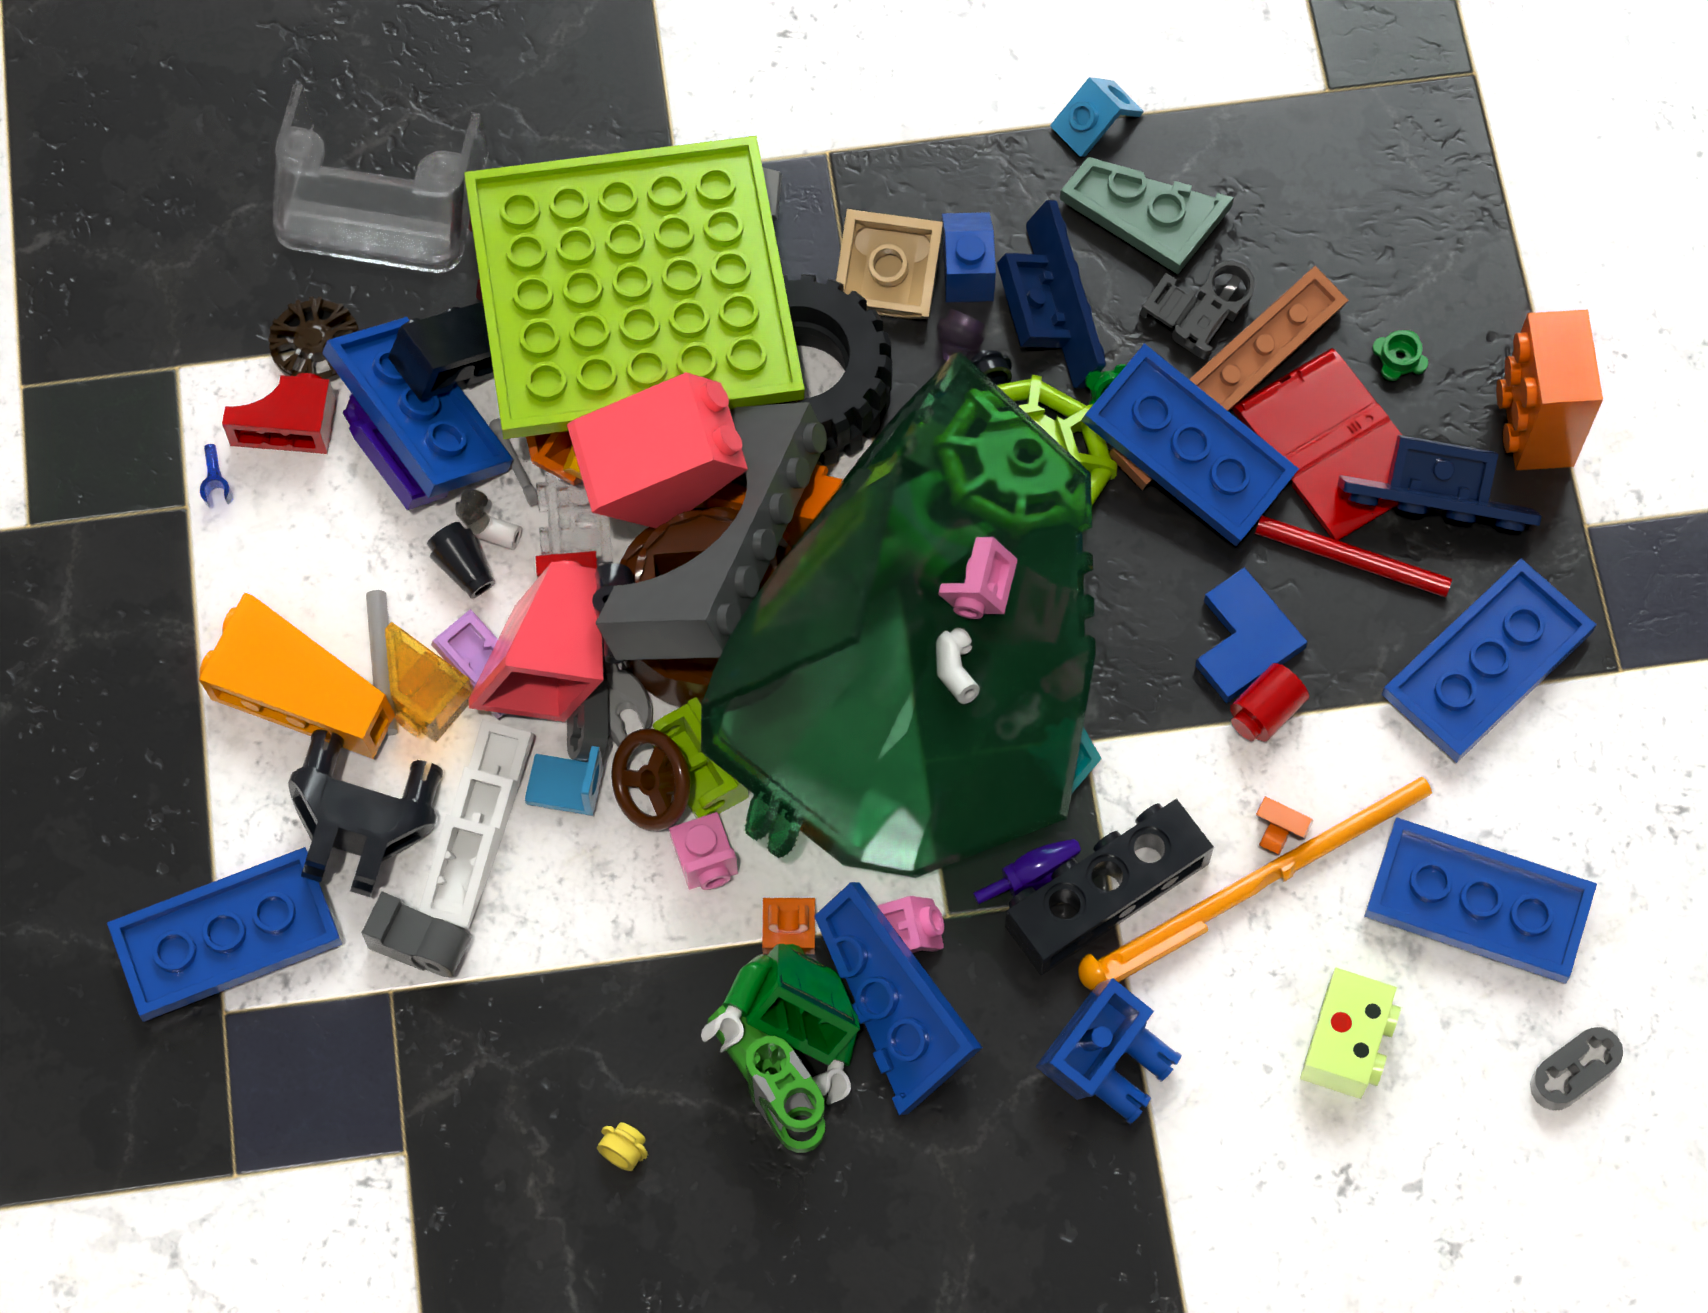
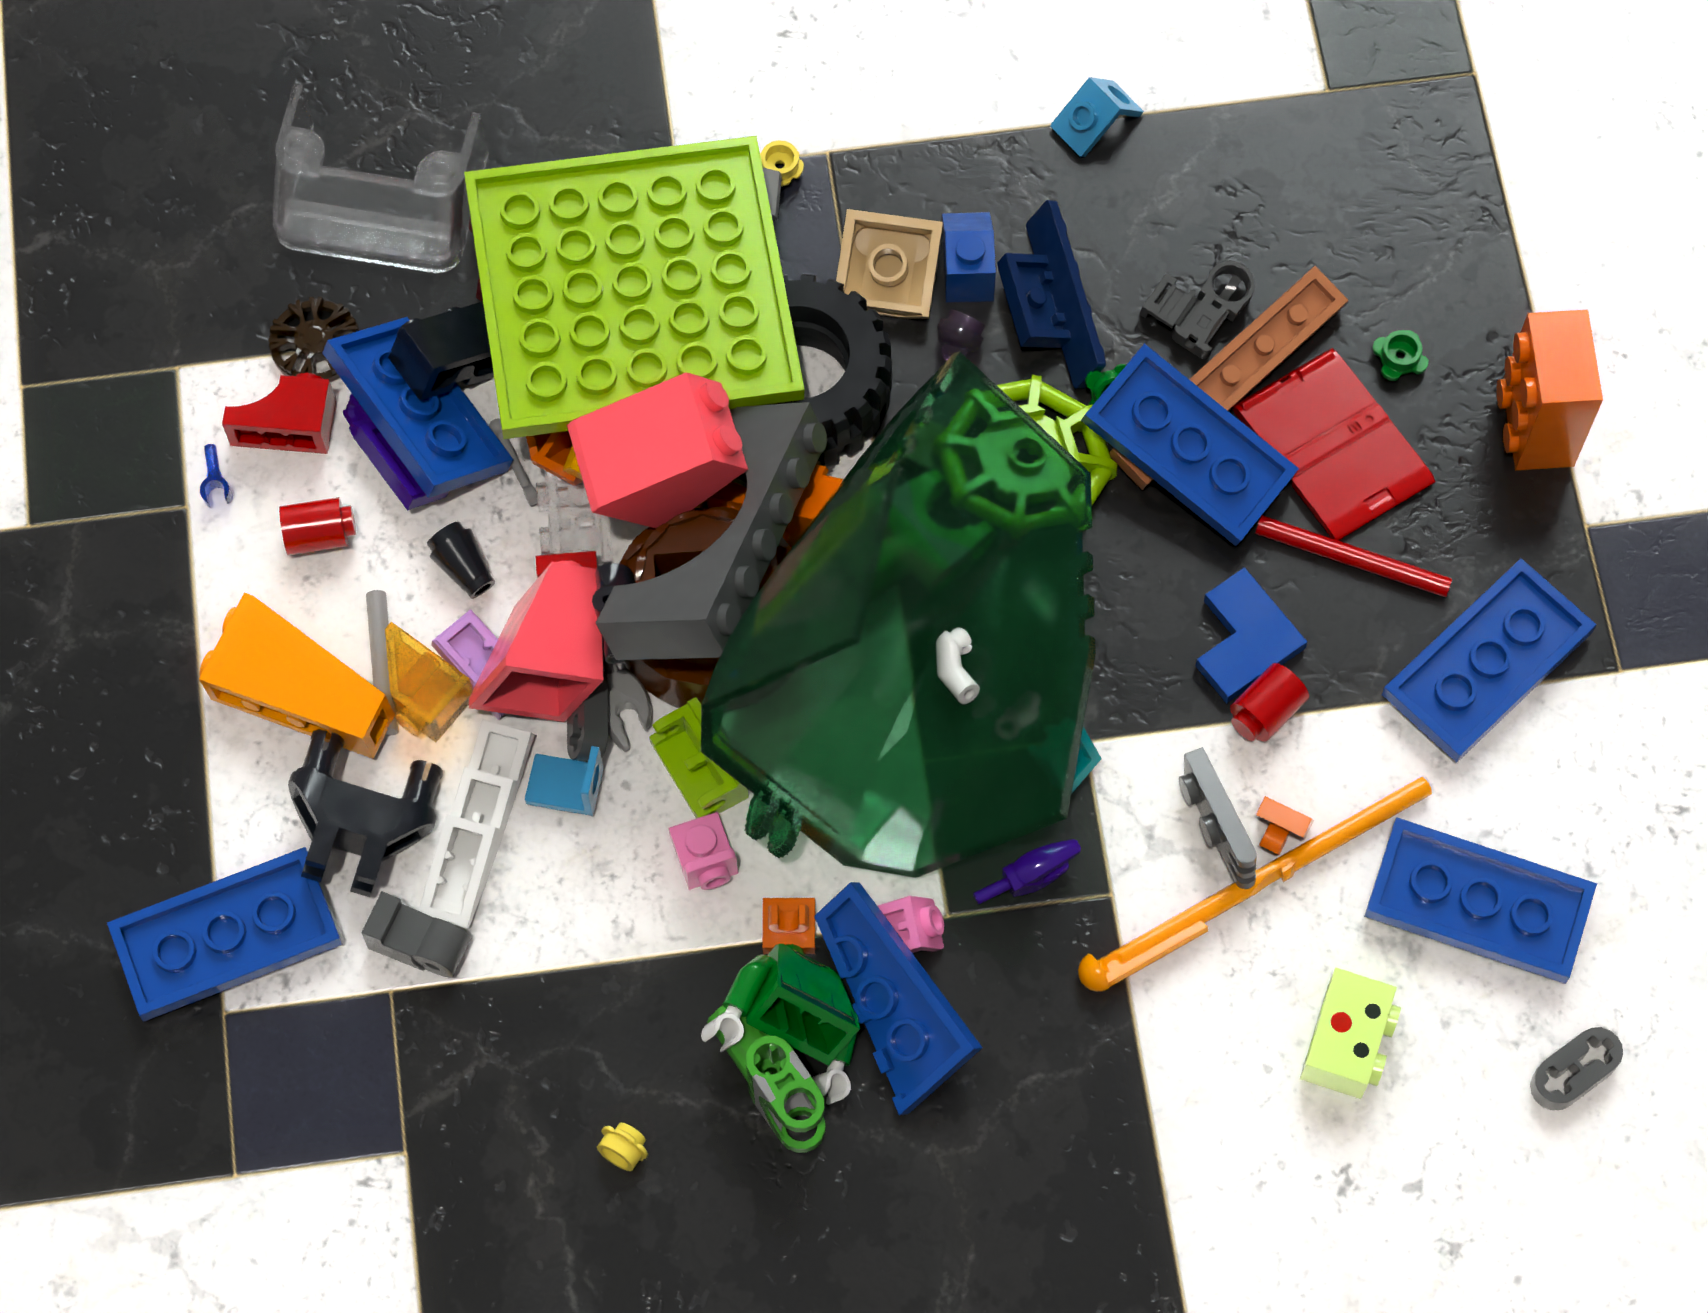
(316, 525): none -> red brick
(482, 525): arm -> none
(661, 779): reddish brown piece -> none
(782, 153): none -> light yellow plate
(986, 582): bright pink bracket -> none
(994, 366): black plate -> none
(1052, 940): black brick -> none
(1096, 1038): blue brick -> none
(1148, 214): sand green wing -> none
(1219, 819): none -> hinge
(1443, 478): dark blue bracket -> none

